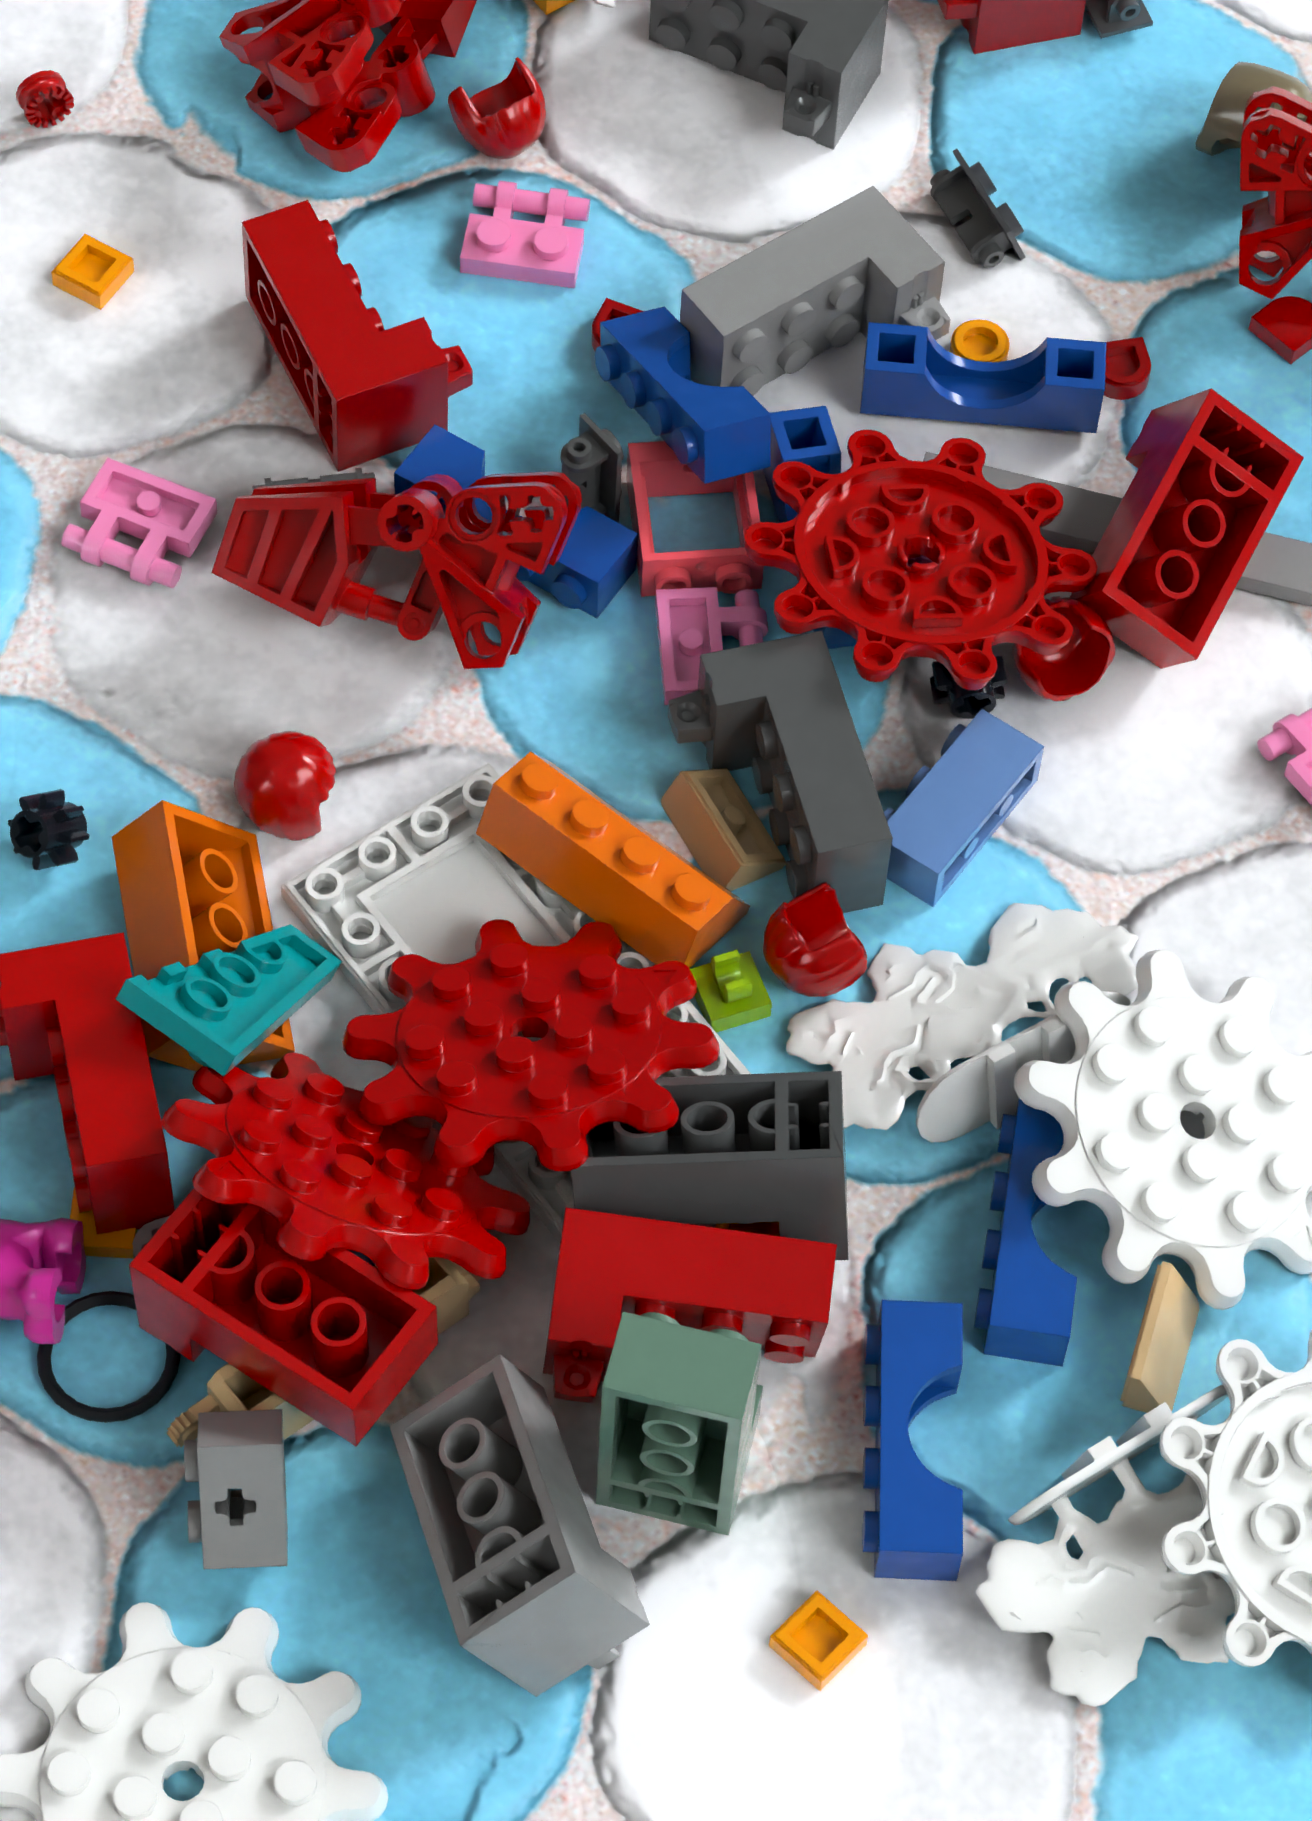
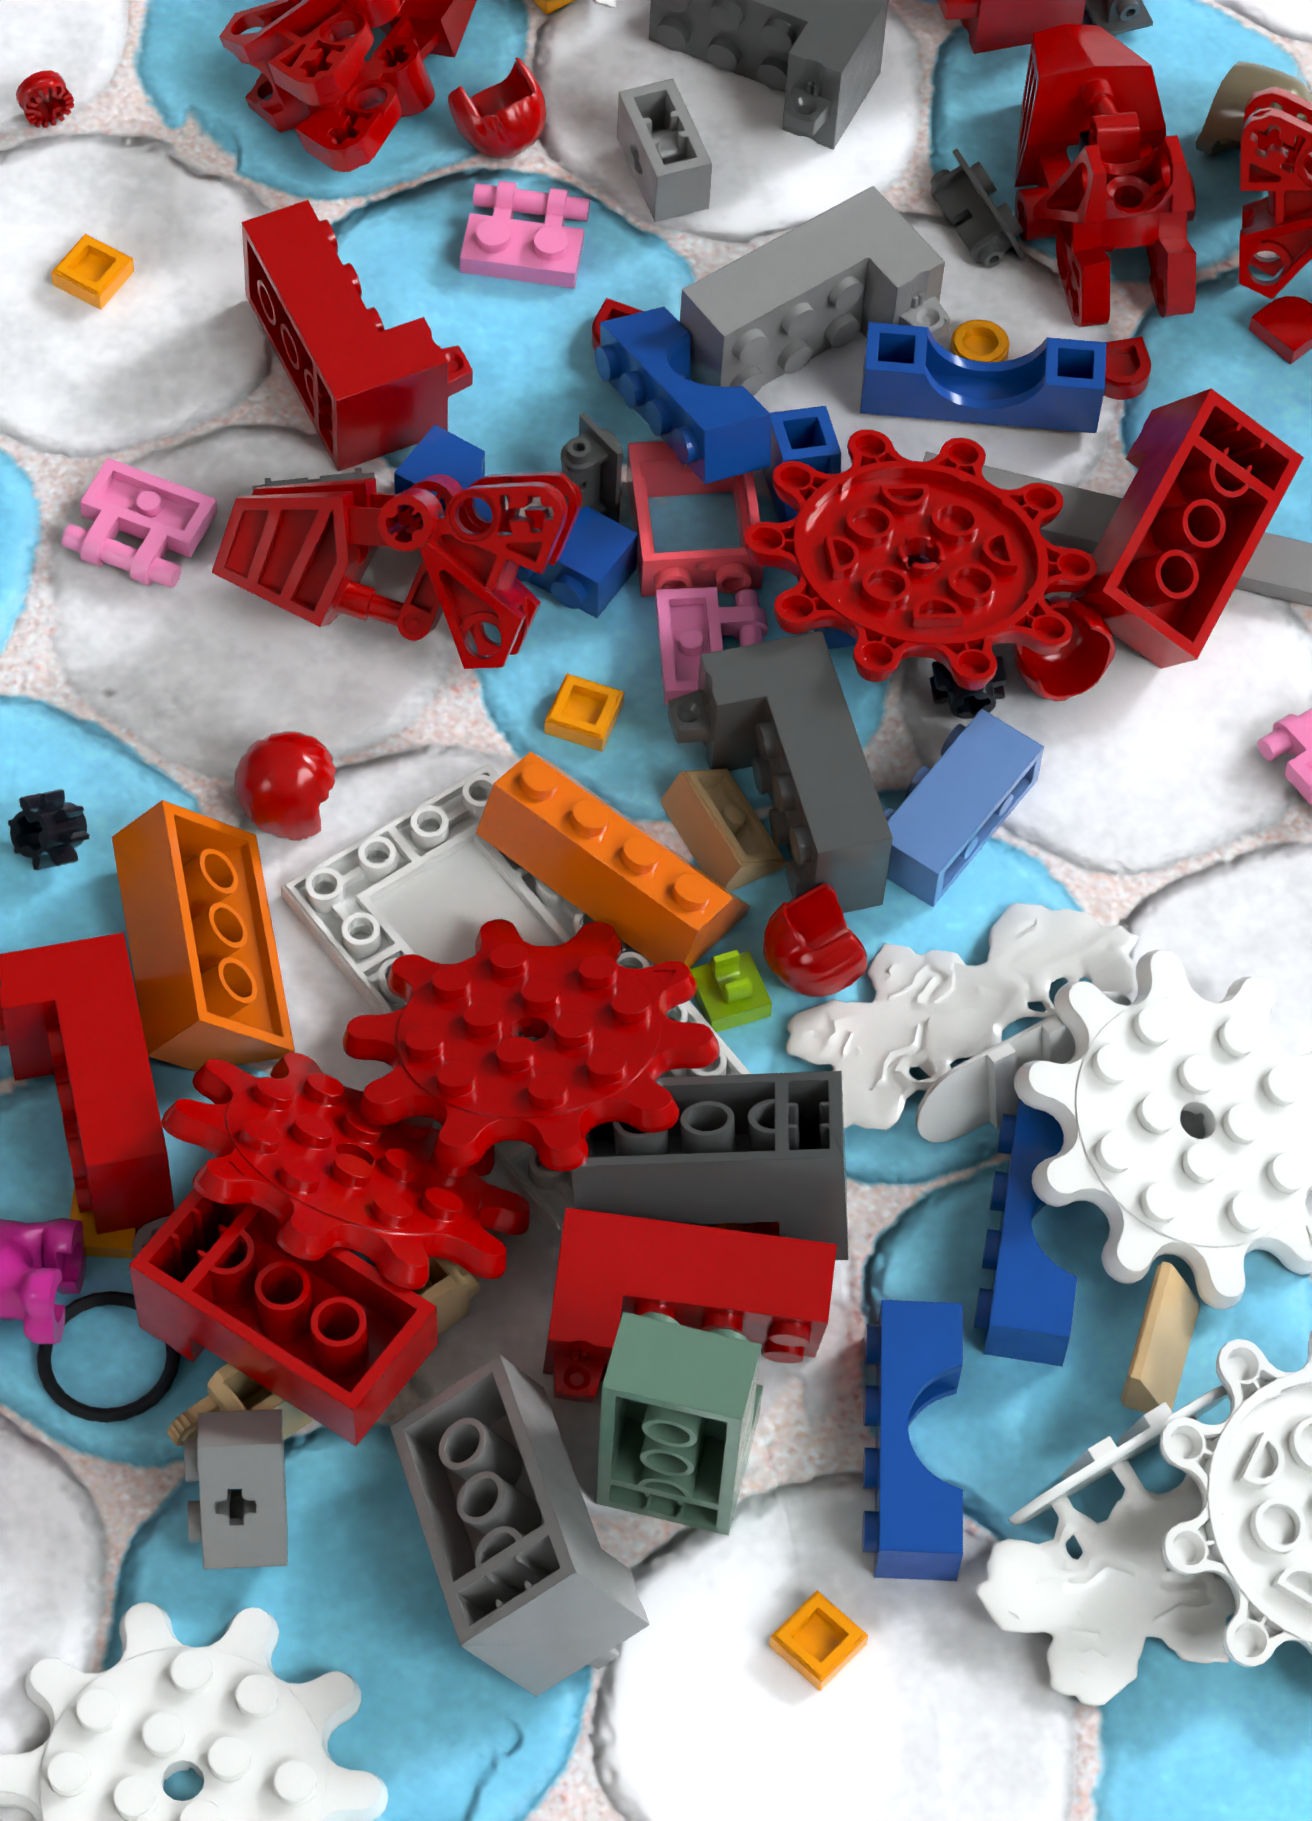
(232, 998): teal wing -> none
(584, 712): none -> light orange tile
(664, 150): none -> light grey brick
(1119, 189): none -> red piece

